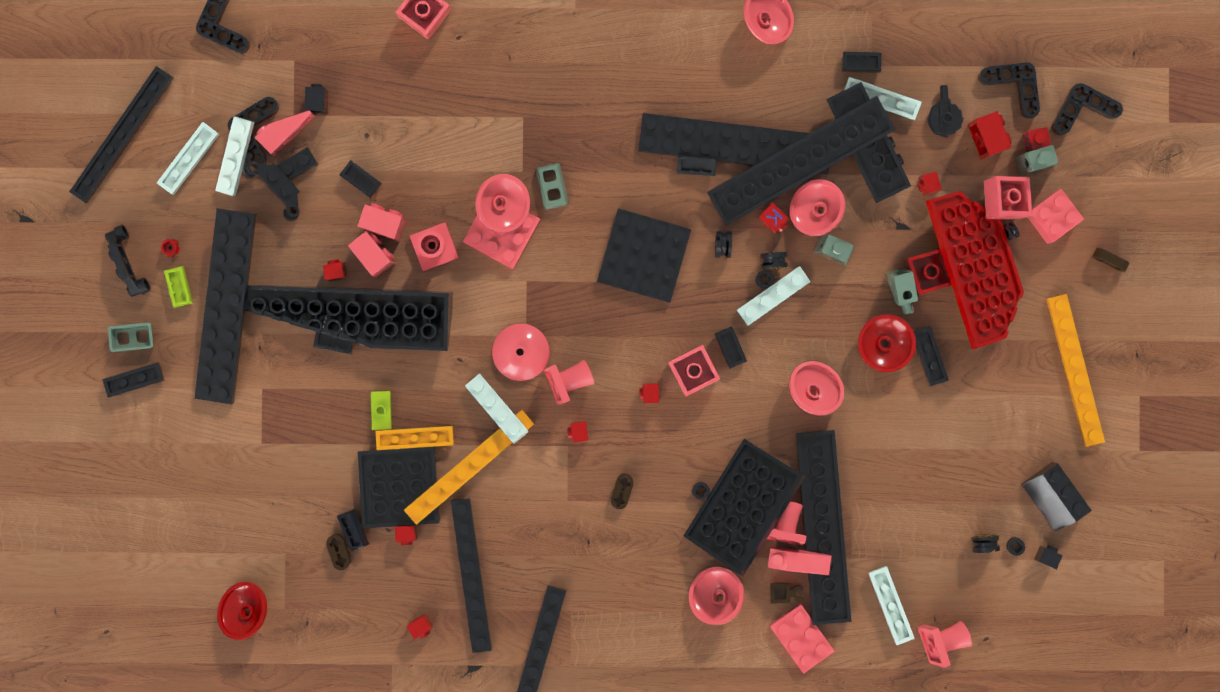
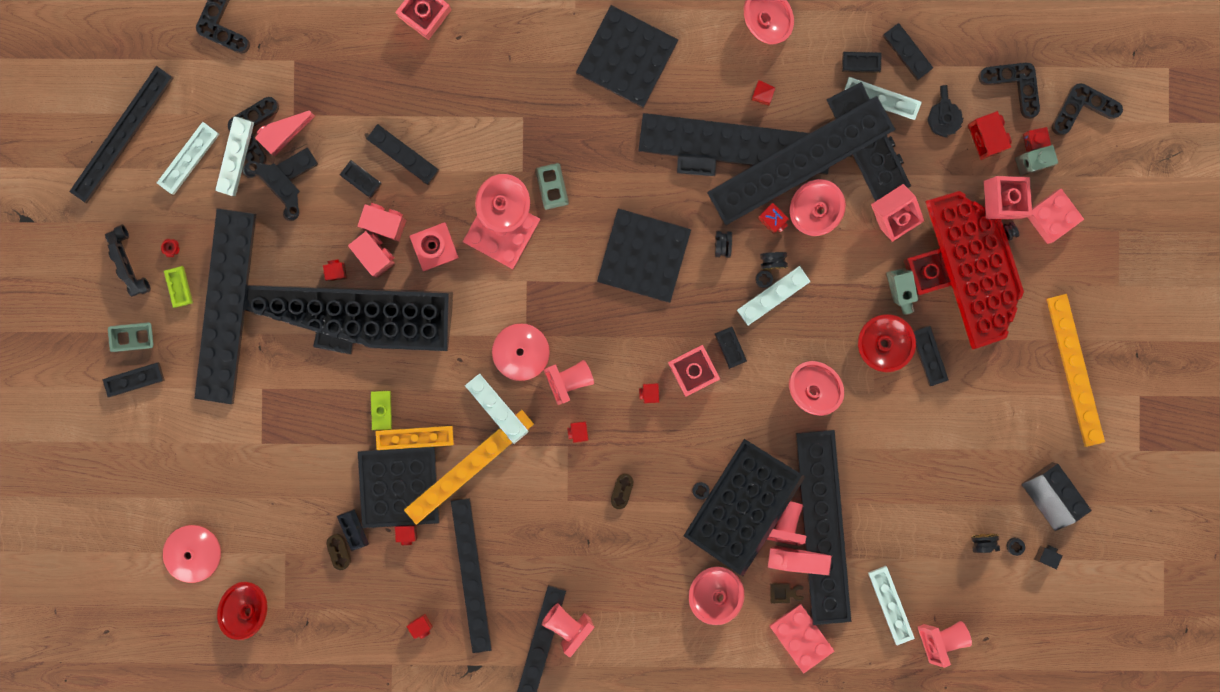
(204, 553): none -> coral dish
(316, 99): black brick -> none
(402, 154): none -> black plate
(572, 631): none -> coral plant
(627, 56): none -> black plate
(763, 93): none -> red slope
(834, 249): sand green torso -> none
(897, 212): none -> coral brick
(908, 51): none -> black plate
(929, 183): red plate -> none
(1110, 260): dark brown beam -> none

